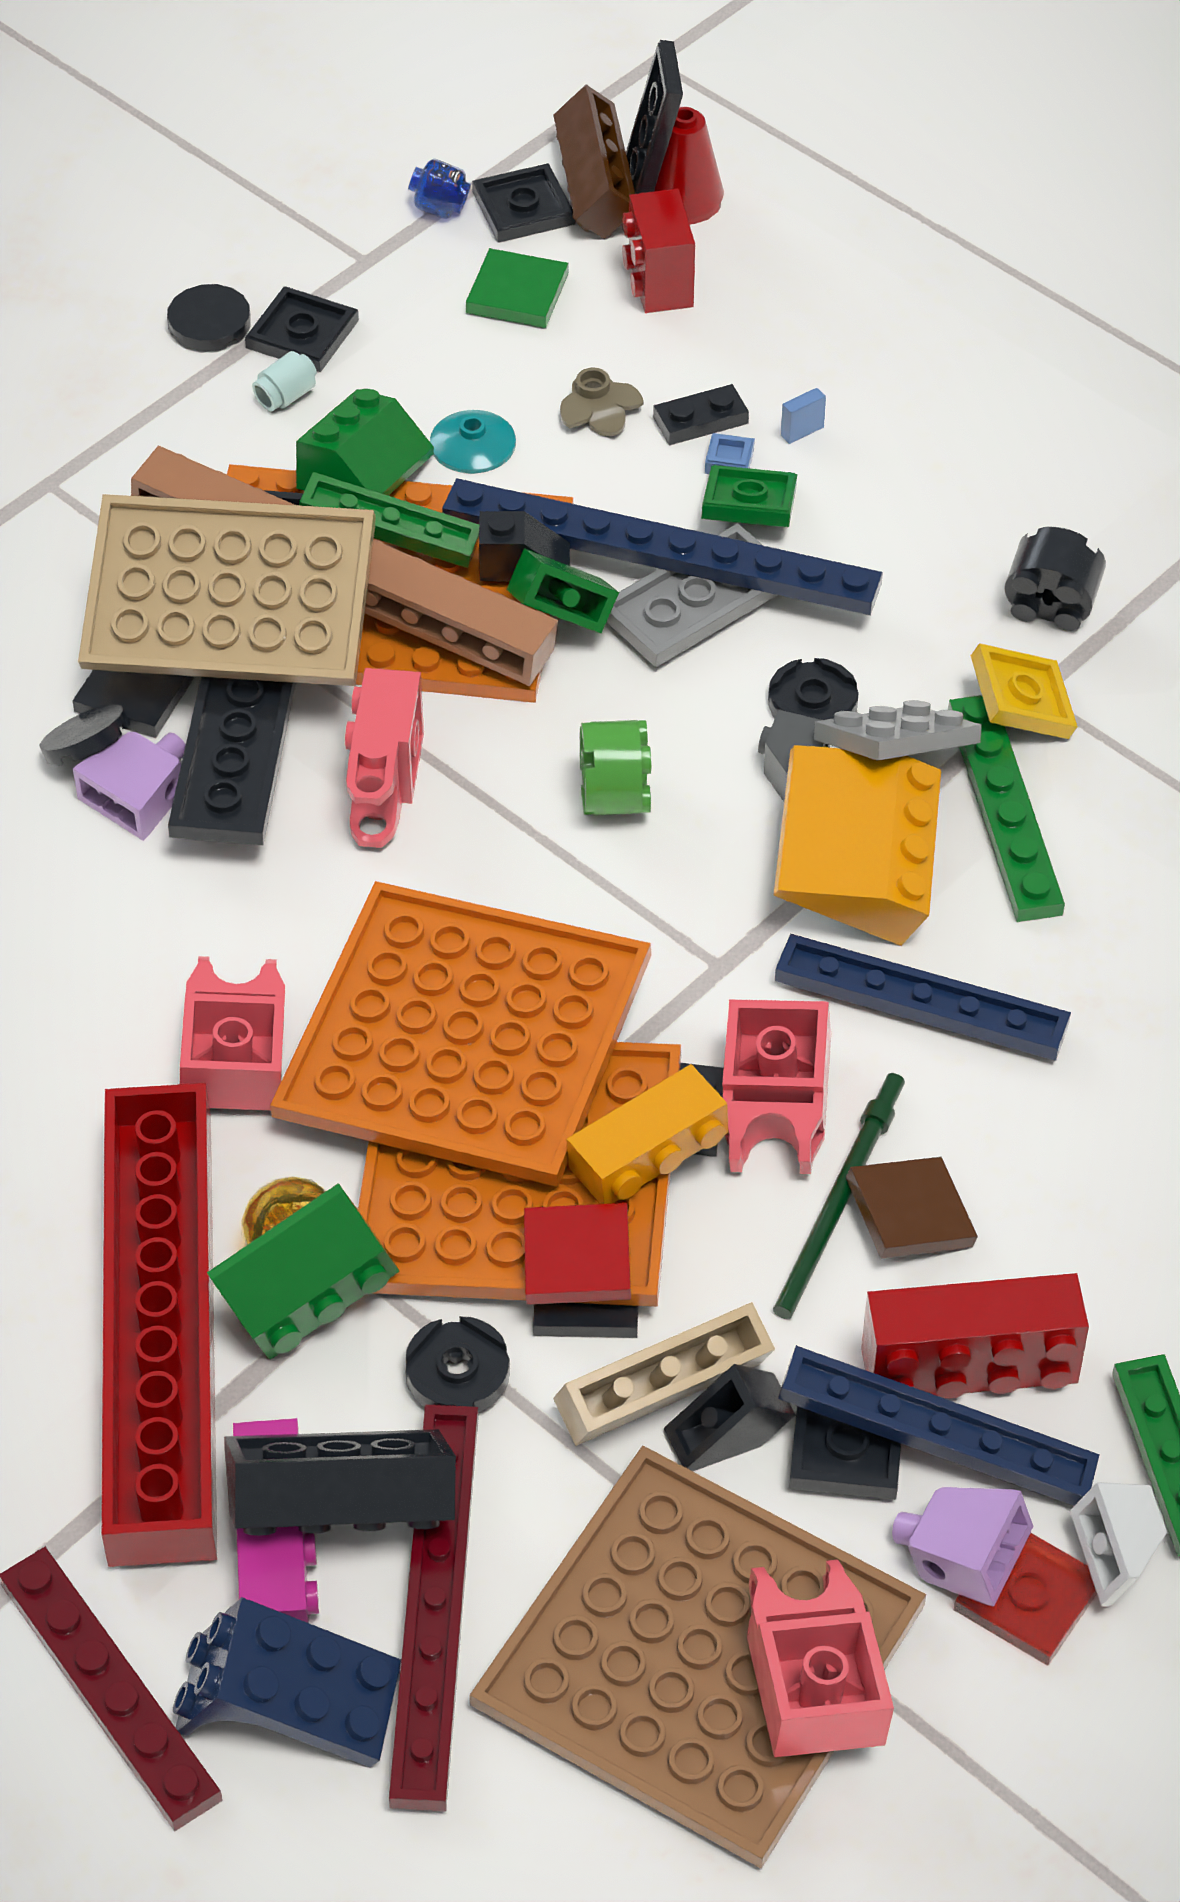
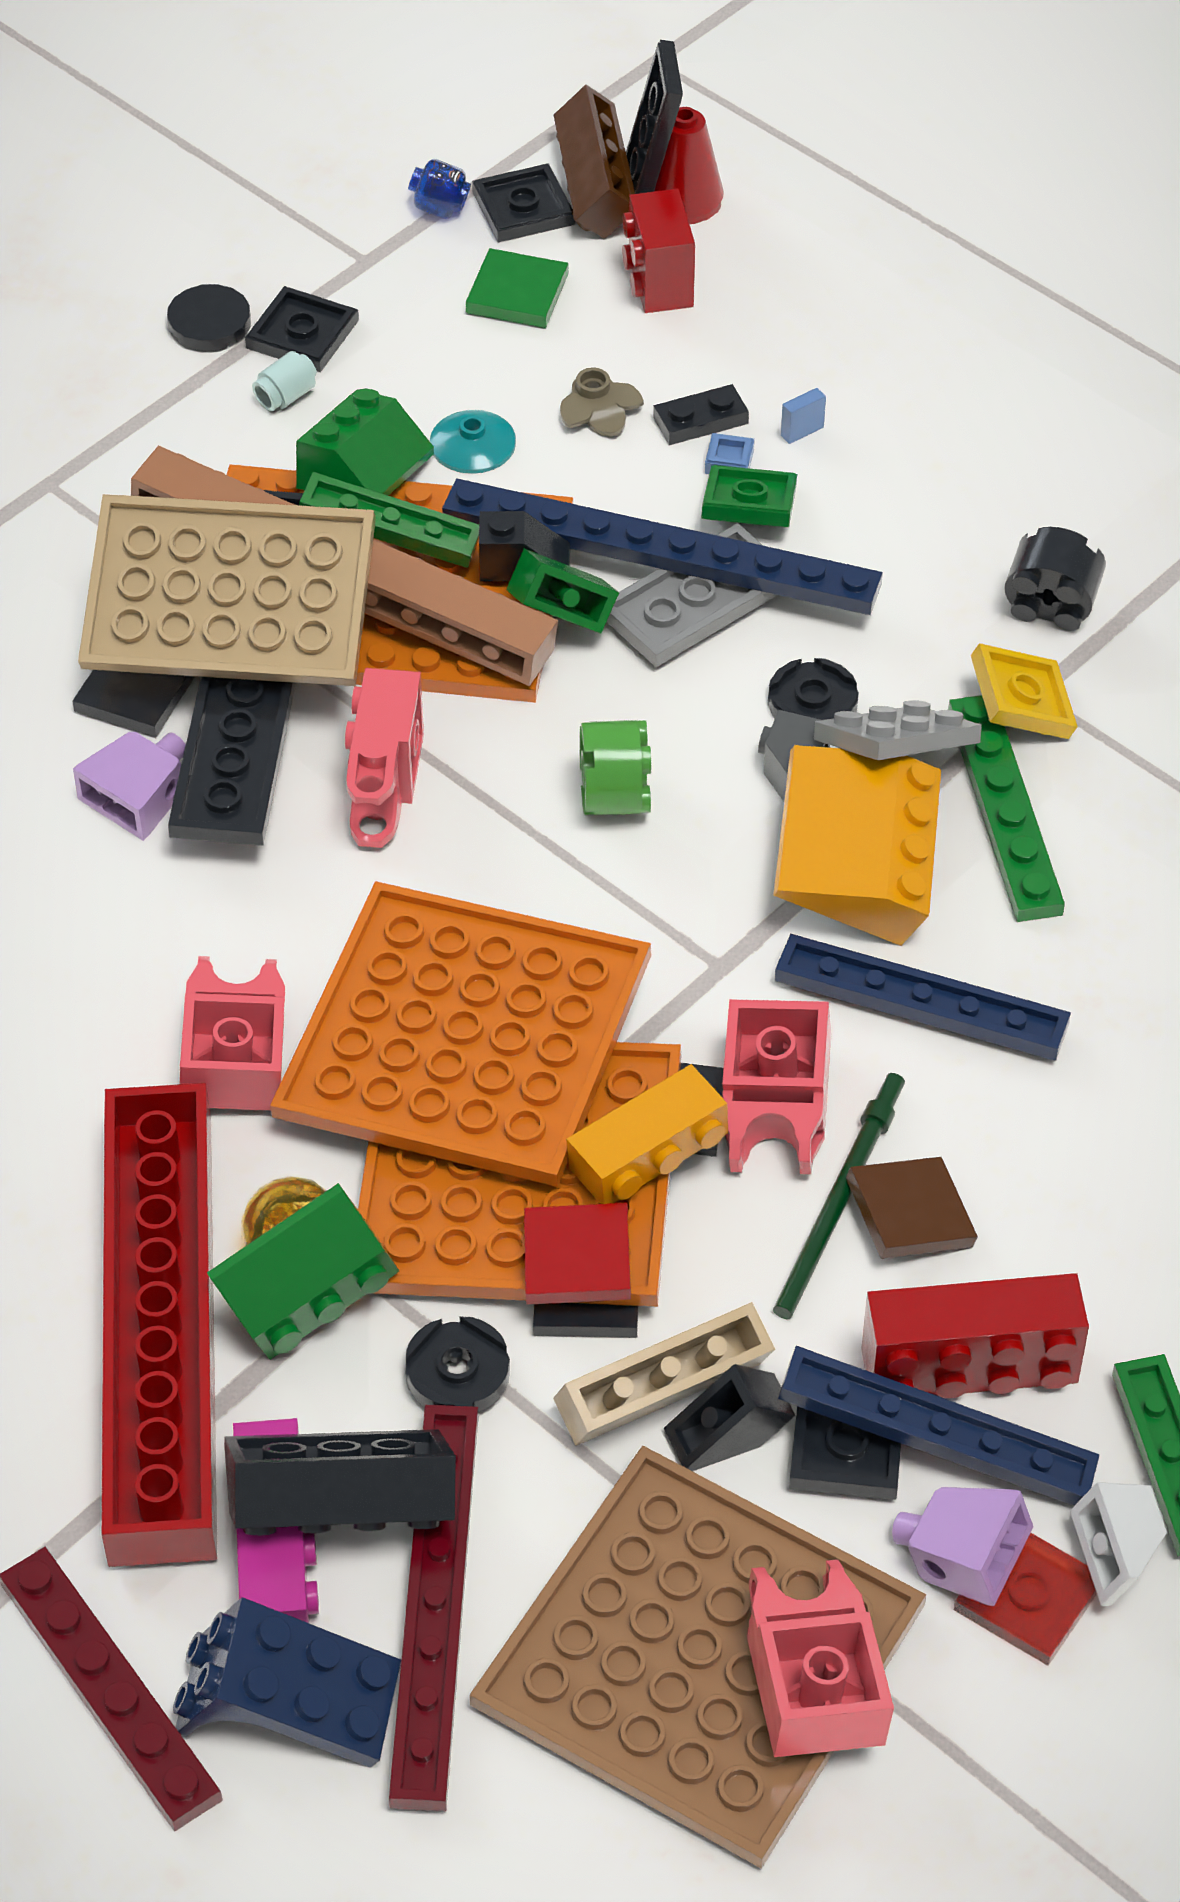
(84, 734): black tile -> none

